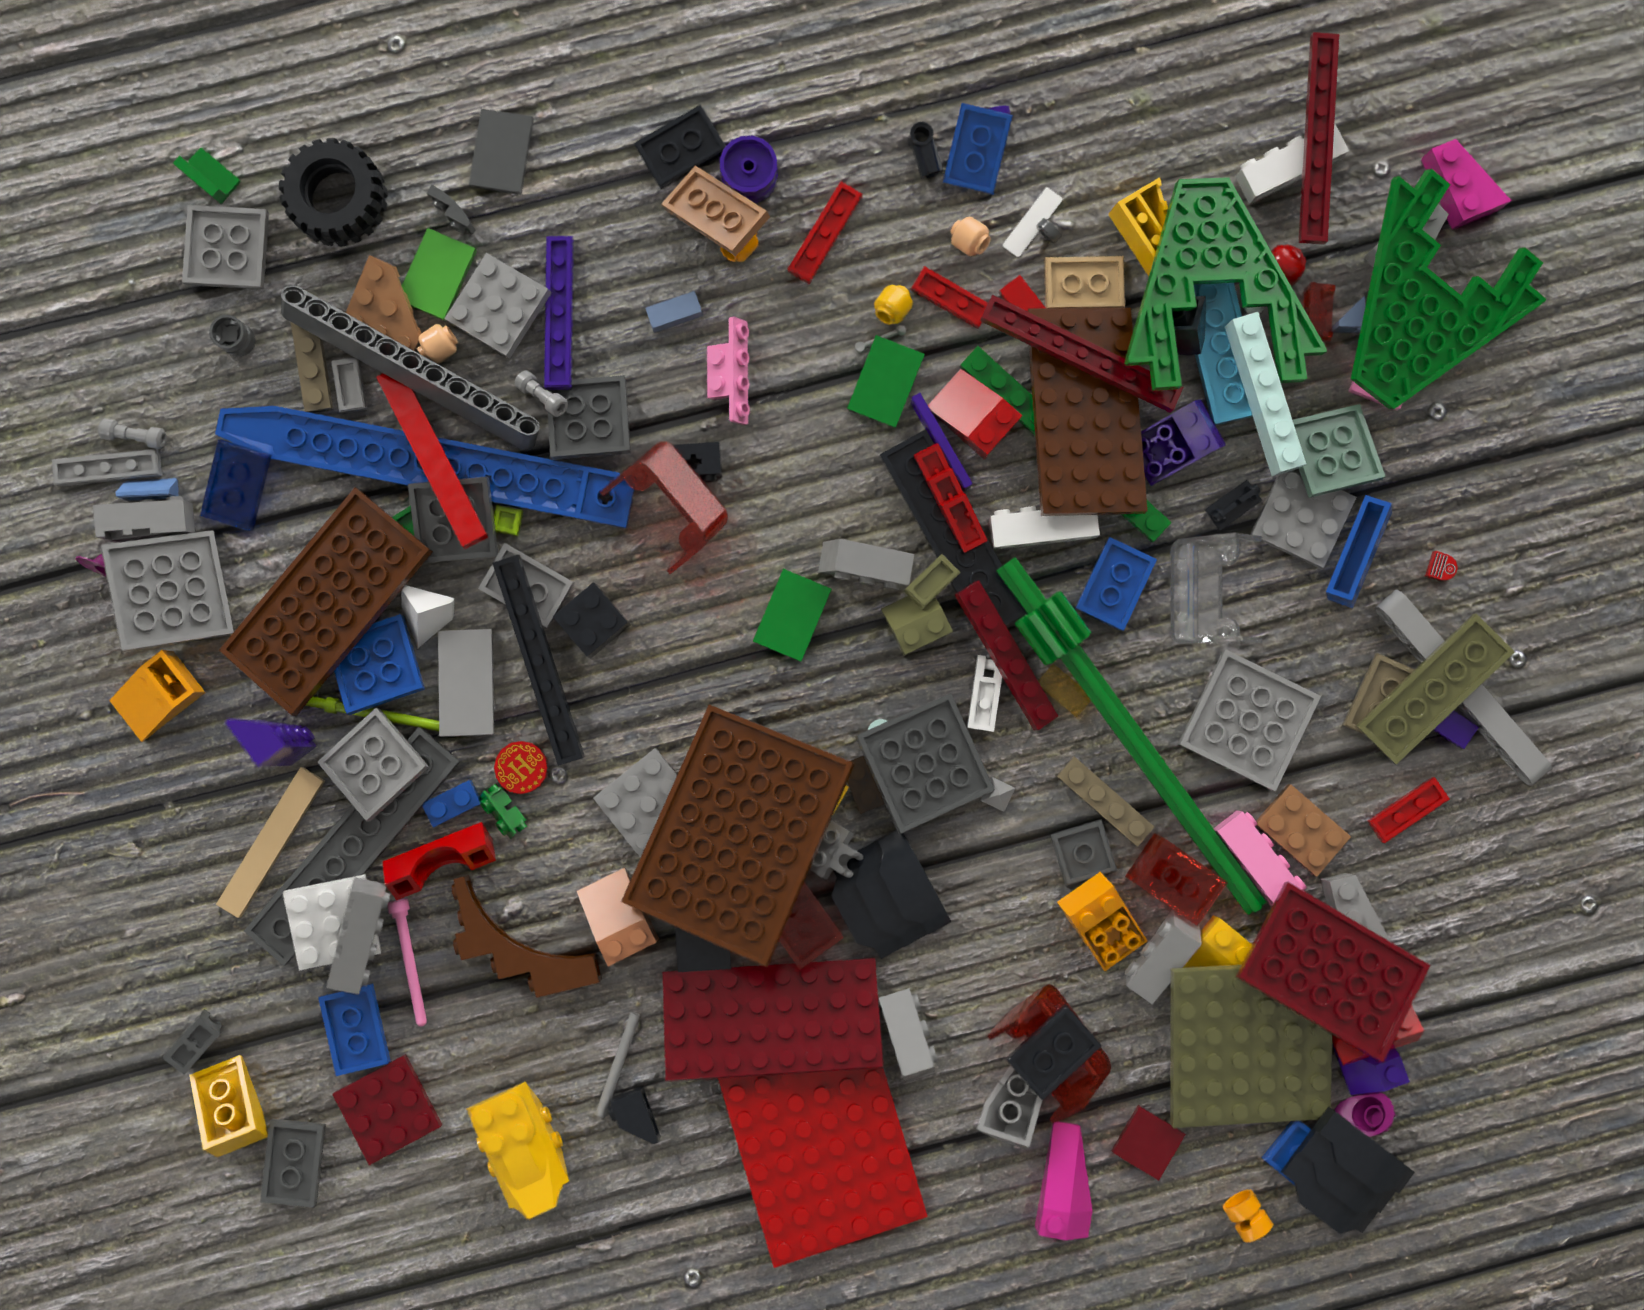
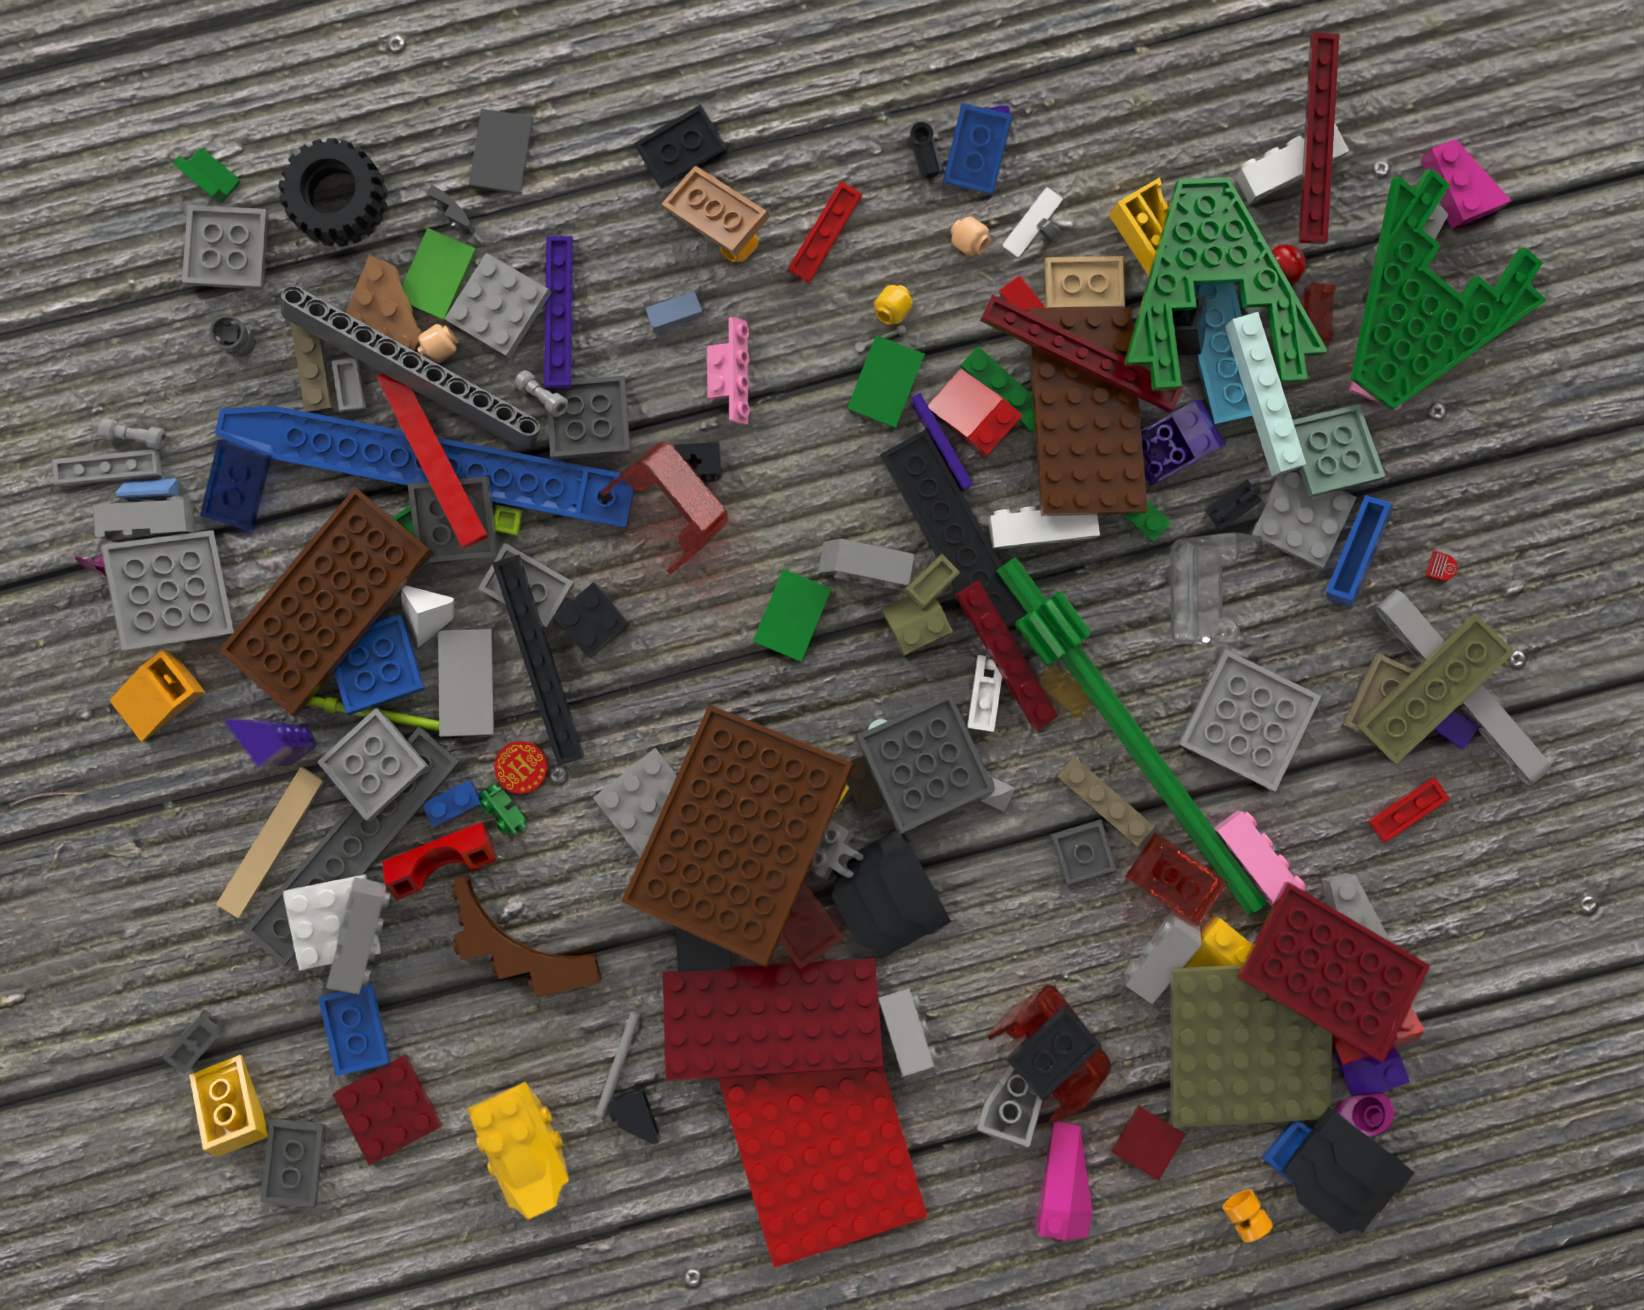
(399, 911): bright pink piece -> none
(615, 925): slope -> none
(747, 154): dark purple wheel -> none
(949, 297): red tile -> none
(950, 497): red slope -> none
(1102, 921): light orange slope -> none
(1115, 584): blue plate -> none
(1302, 830): medium nougat plate -> none
(1351, 320): sand blue slope -> none

